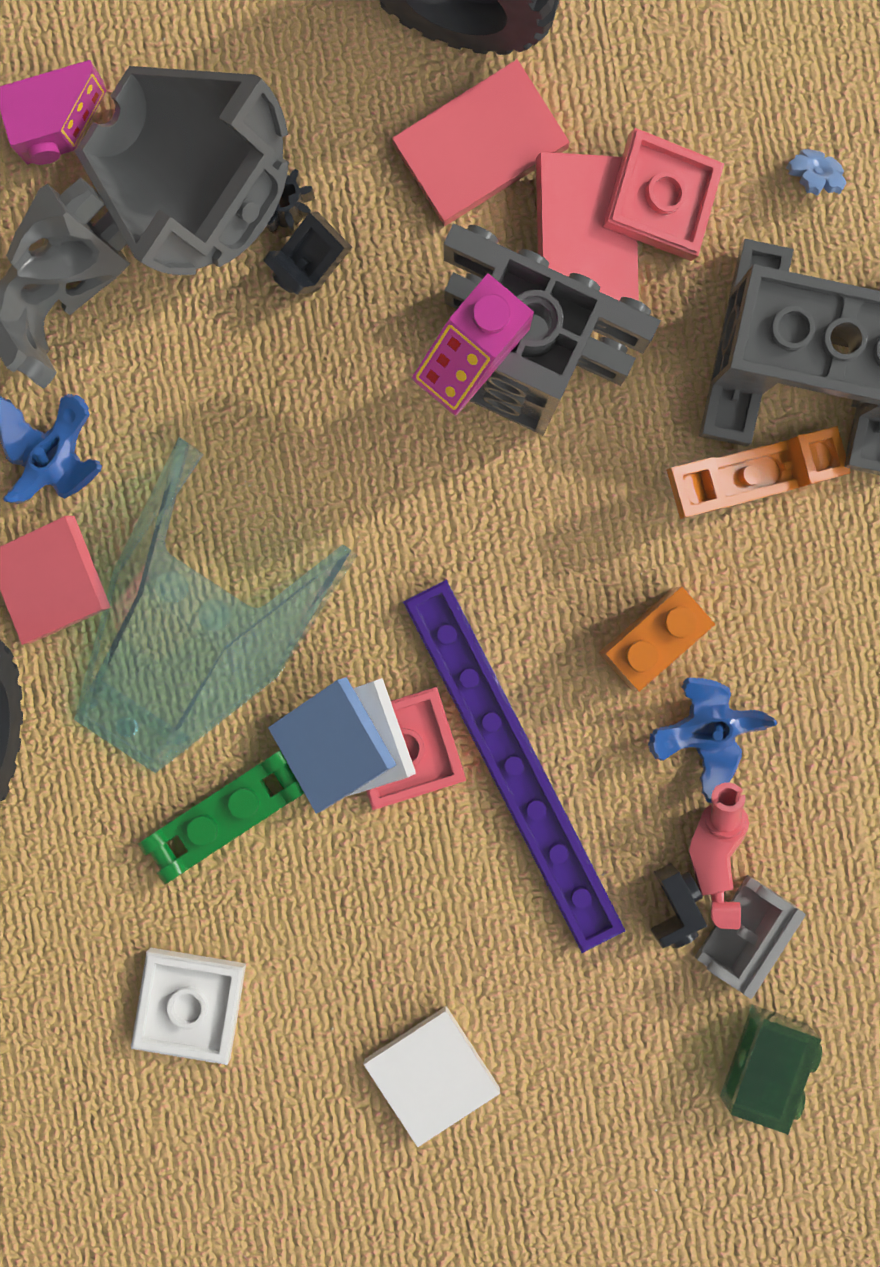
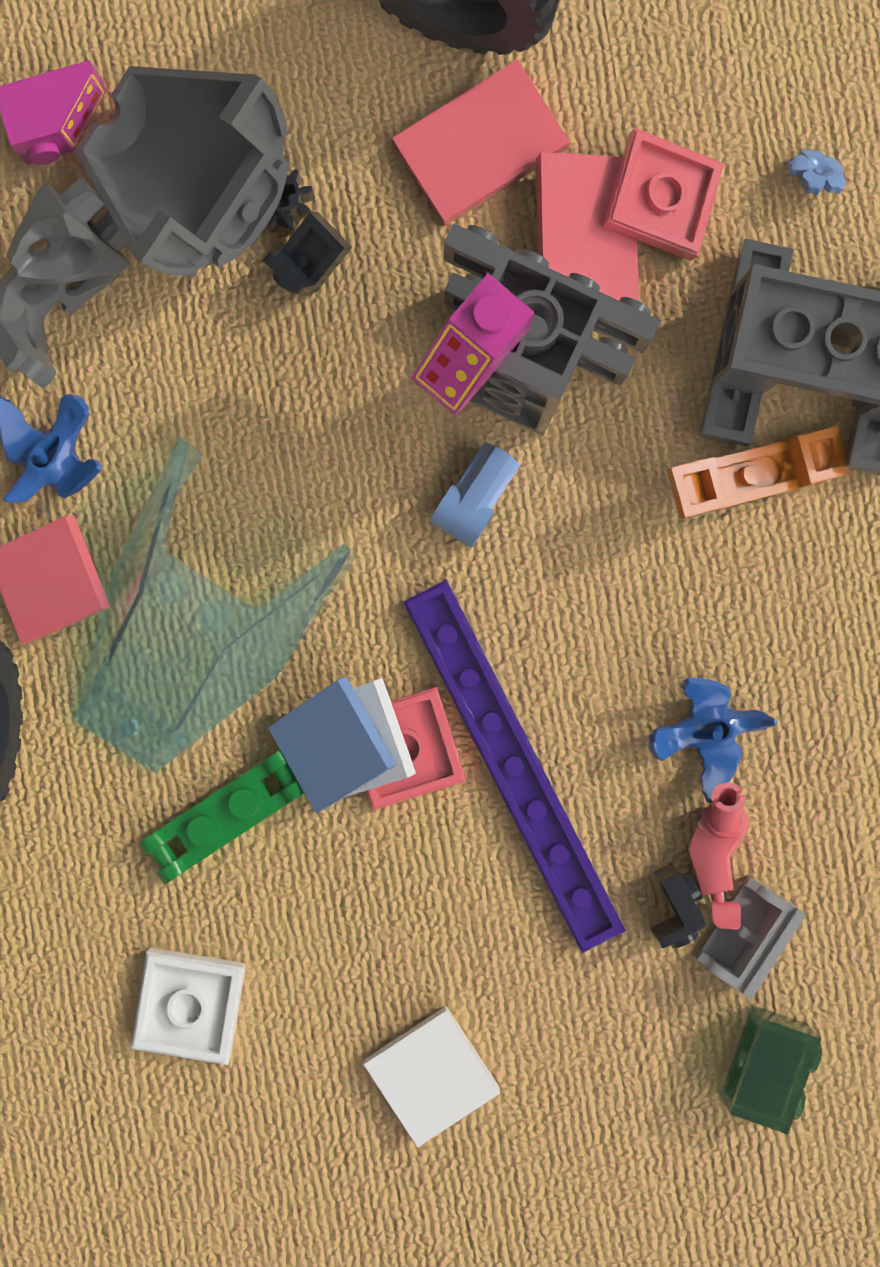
(470, 504): none -> medium blue piece
(657, 638): orange brick -> none

